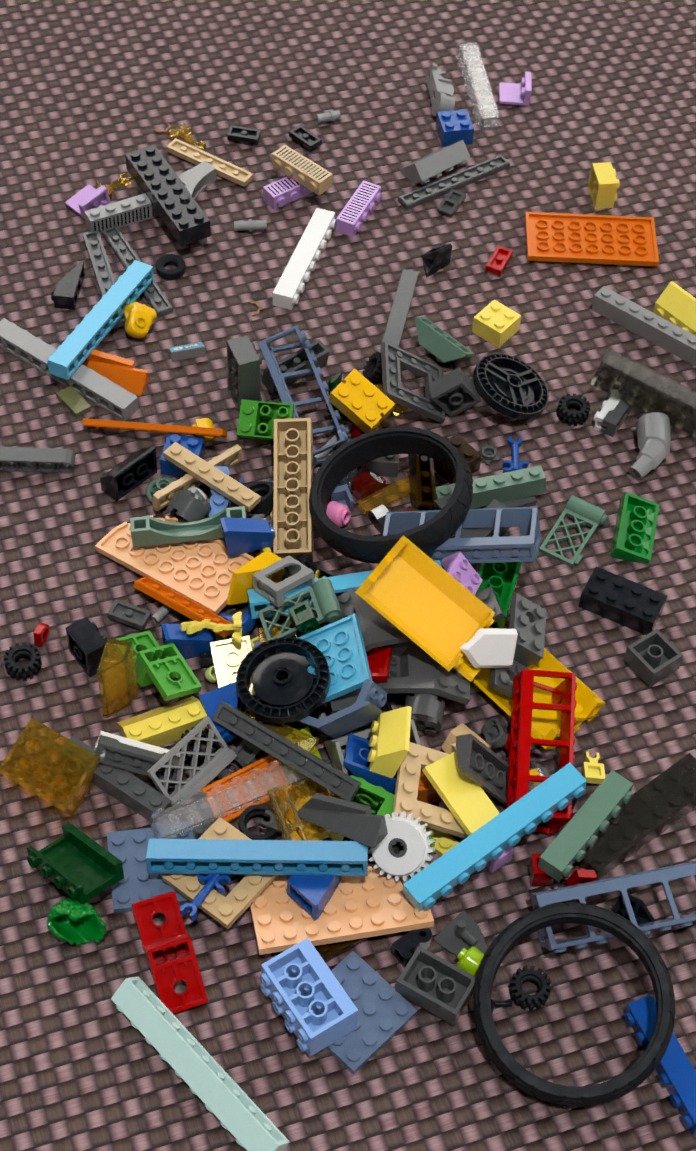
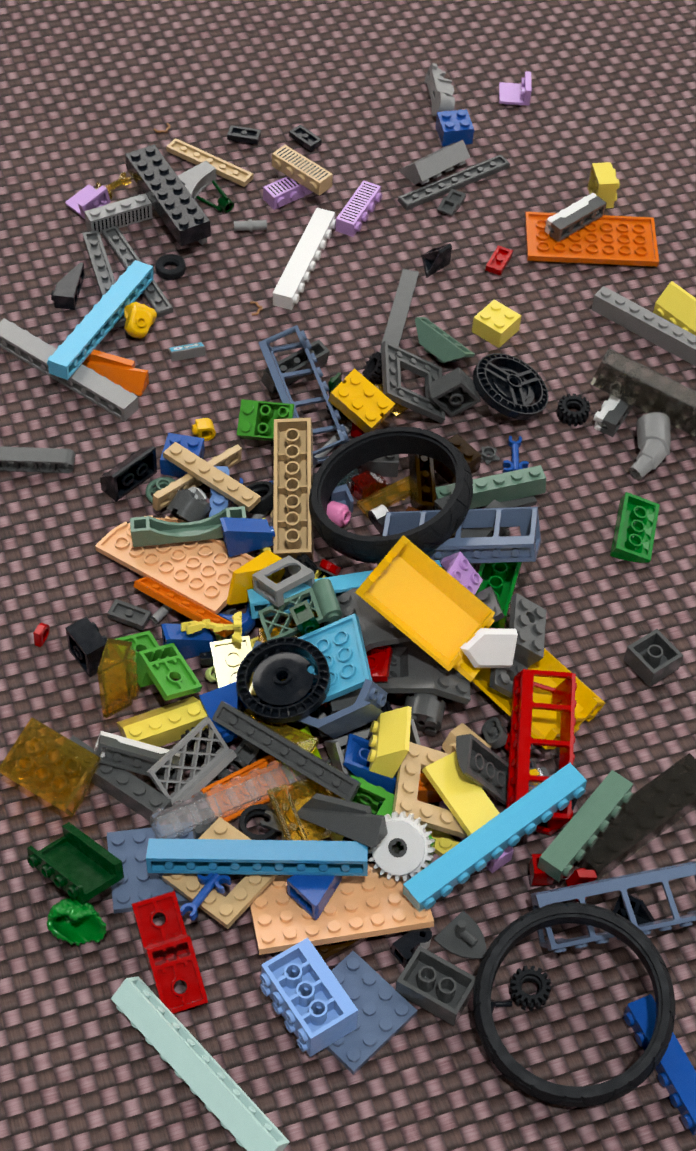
(17, 653): black tyre -> none
(73, 401): olive tile -> none
(150, 427): orange tile -> none
(184, 133): clear yellow bar -> none
(224, 202): none -> dark green plant
(243, 370): dark grey brick -> none
(328, 116): light grey pin -> none
(330, 566): none -> red tile
(470, 960): lime head -> none
(478, 86): clear brick -> none
(575, 217): none -> dark grey piece
(583, 514): sand green piece -> none
(592, 770): light yellow plate -> none
(622, 601): black brick -> none

